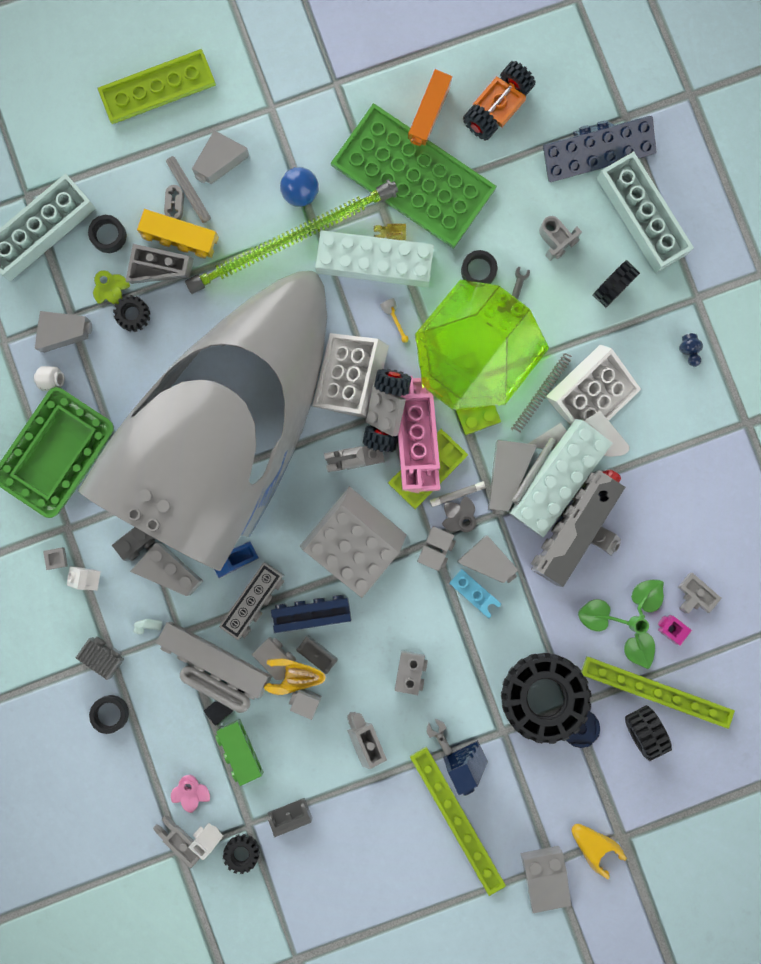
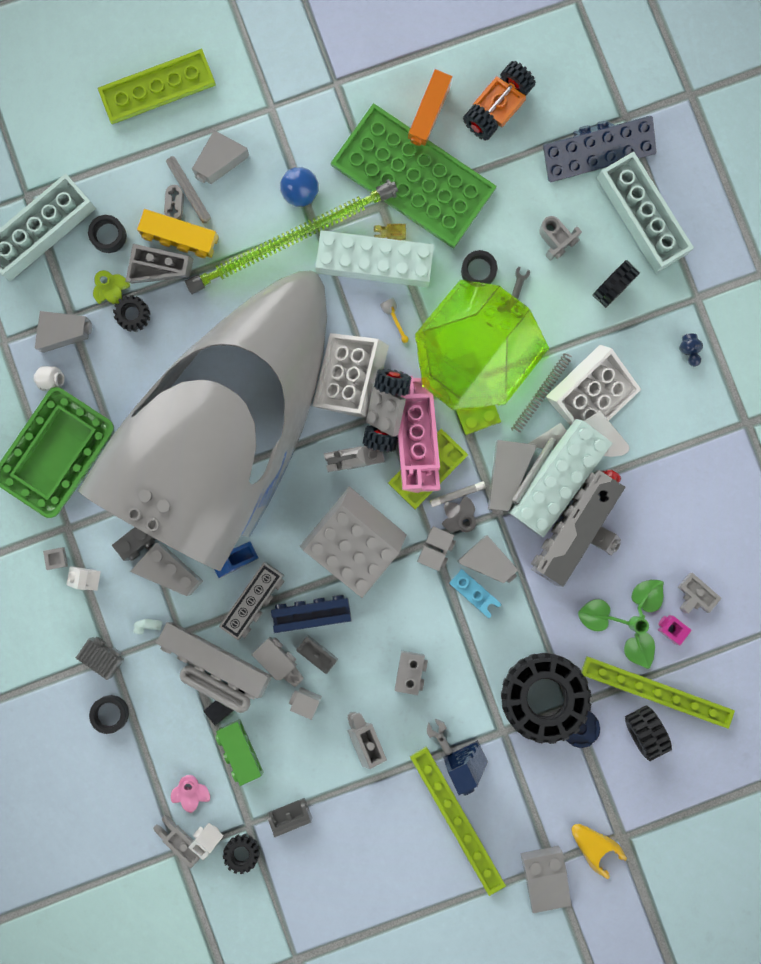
(297, 677): yellow animal -> none

